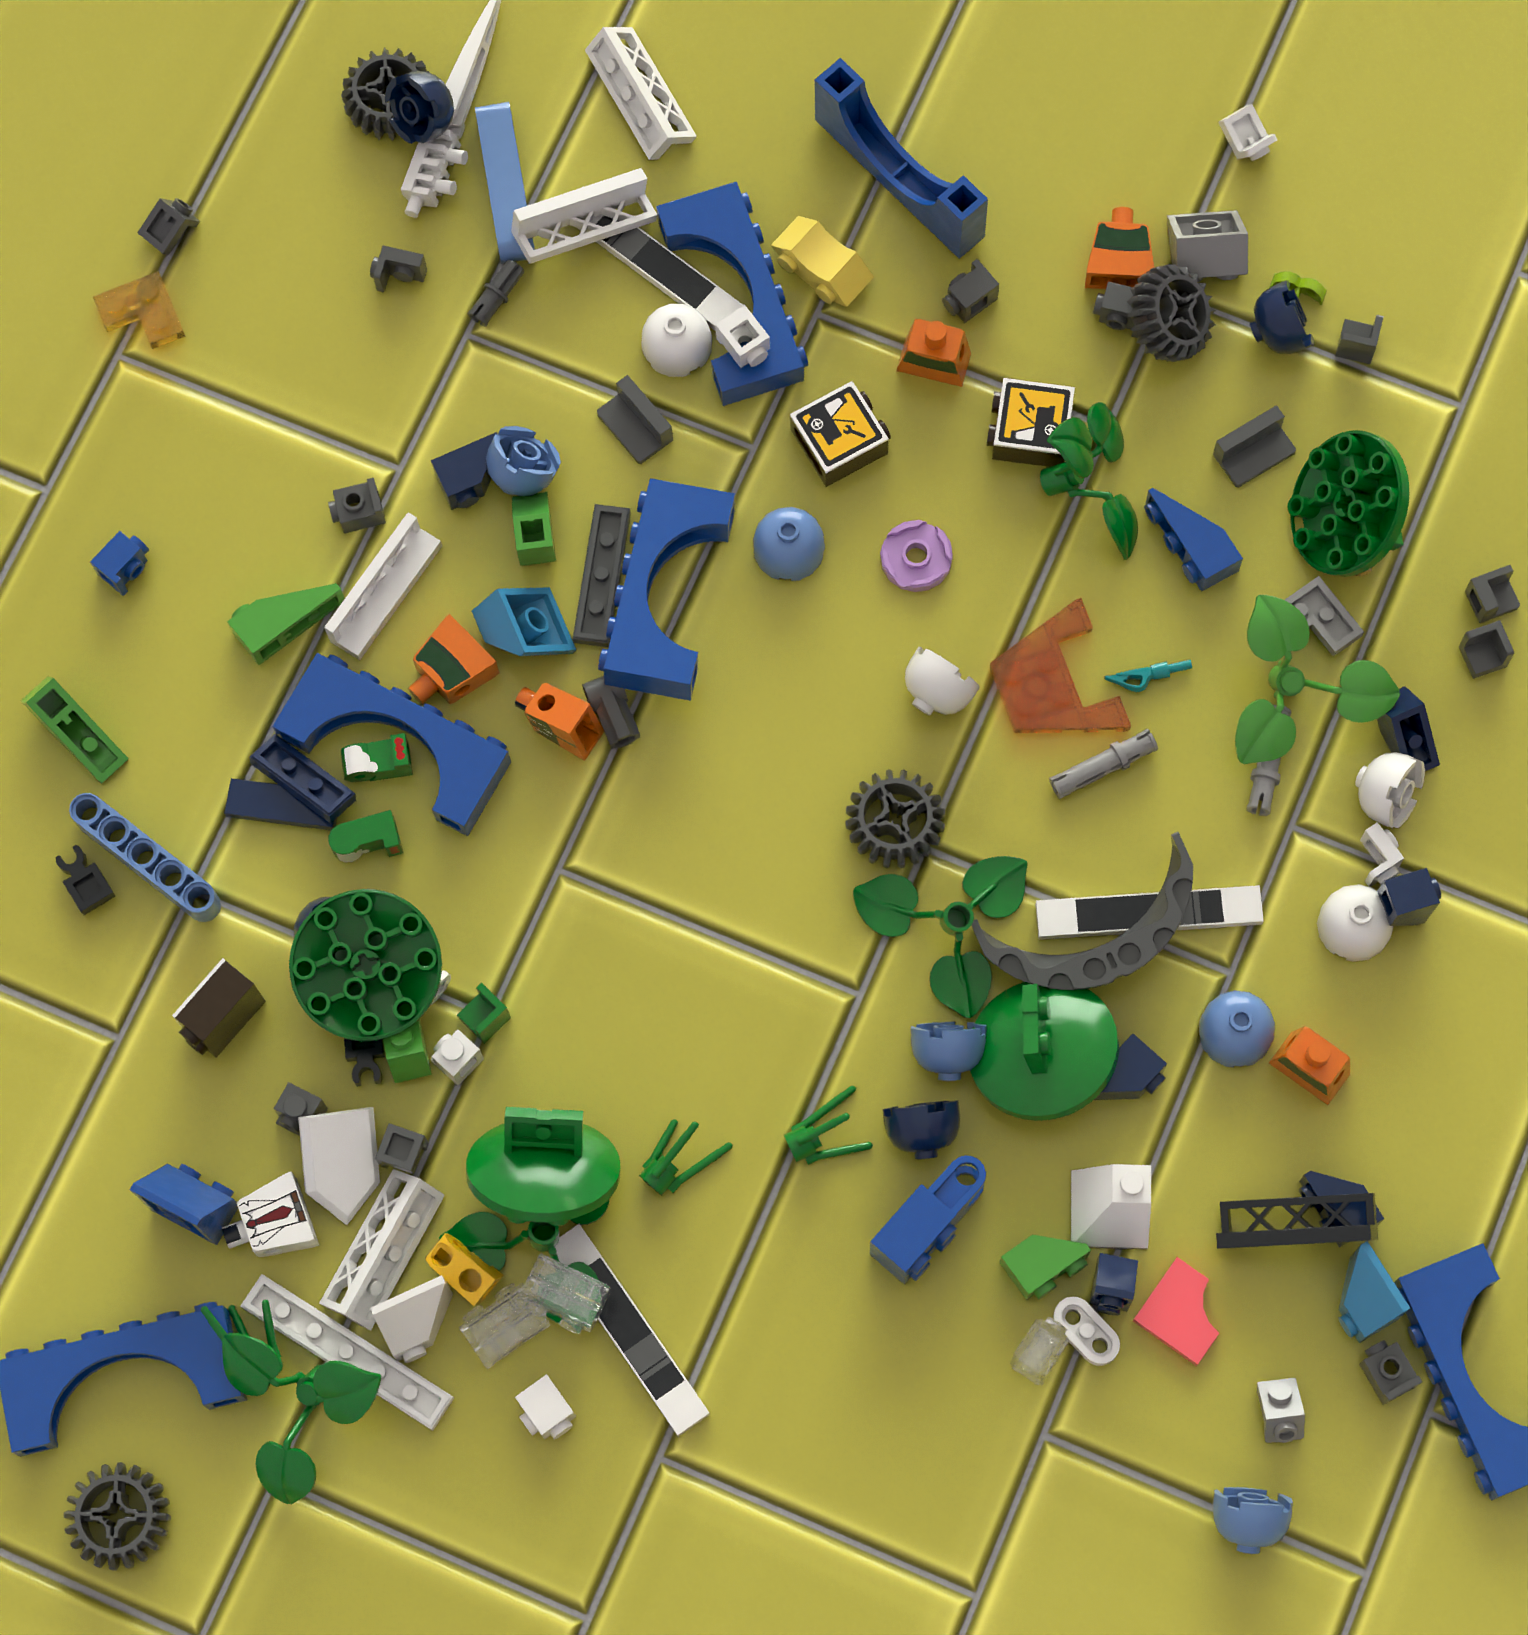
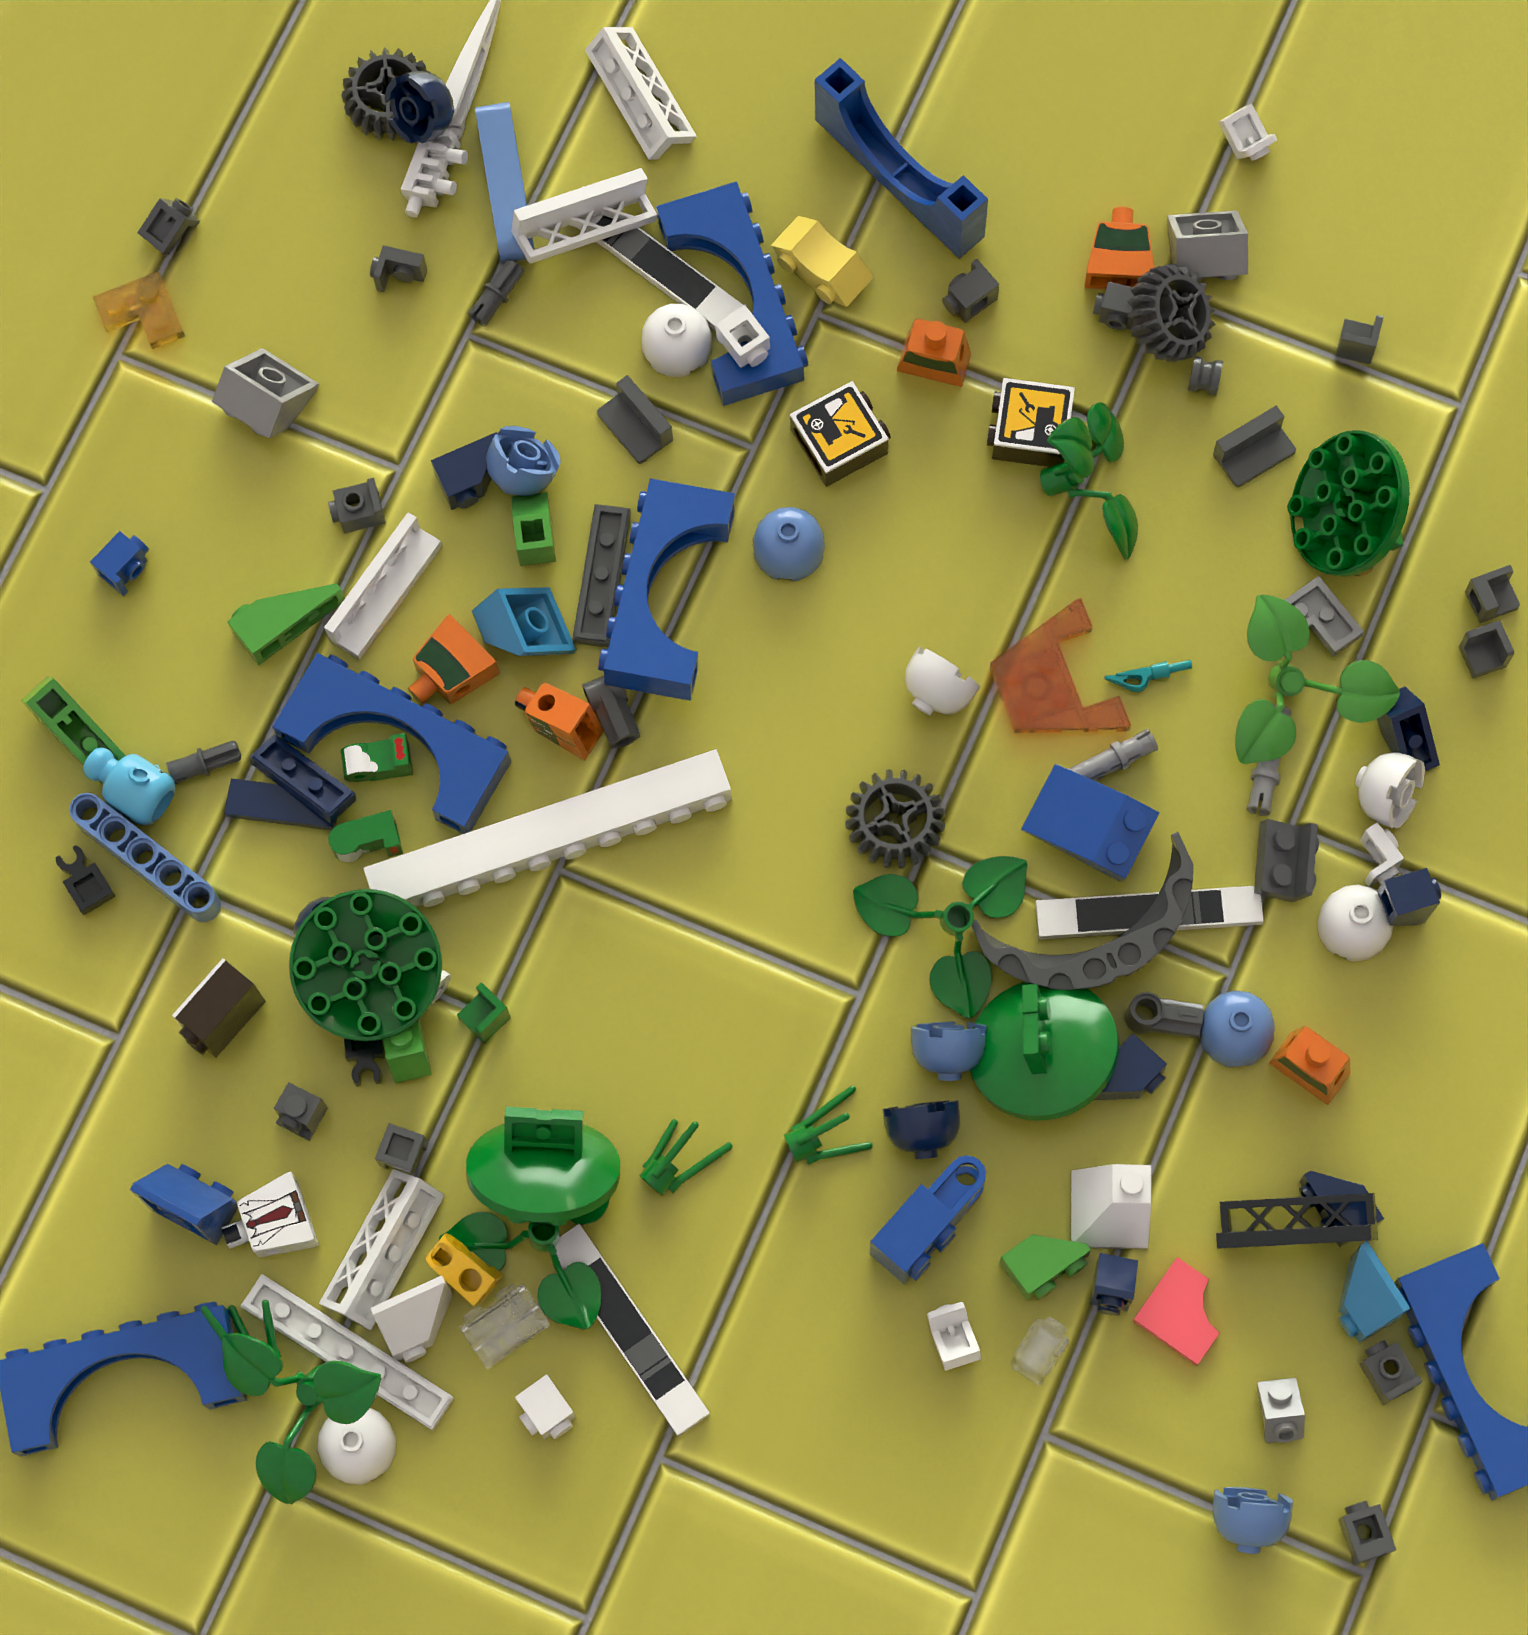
(117, 1534): dark grey gear -> none
(131, 785): none -> medium azure piece
(203, 761): none -> dark grey axle
(263, 392): none -> light grey slope
(340, 1159): white tile -> none
(357, 1450): none -> white cylinder
(456, 1056): white brick -> none
(554, 832): none -> white brick
(565, 1294): clear brick -> none
(911, 575): lavender tile -> none
(953, 1336): none -> white bracket
(1089, 1329): white plate -> none
(1090, 822): none -> blue slope
(1168, 1016): none -> dark grey piece
(1199, 543): blue slope -> none
(1205, 375): none -> dark grey wheel
(1281, 320): dark blue cylinder -> none
(1286, 860): none -> dark grey bracket
(1301, 285): lime piece -> none
(1380, 1539): none -> dark grey brick

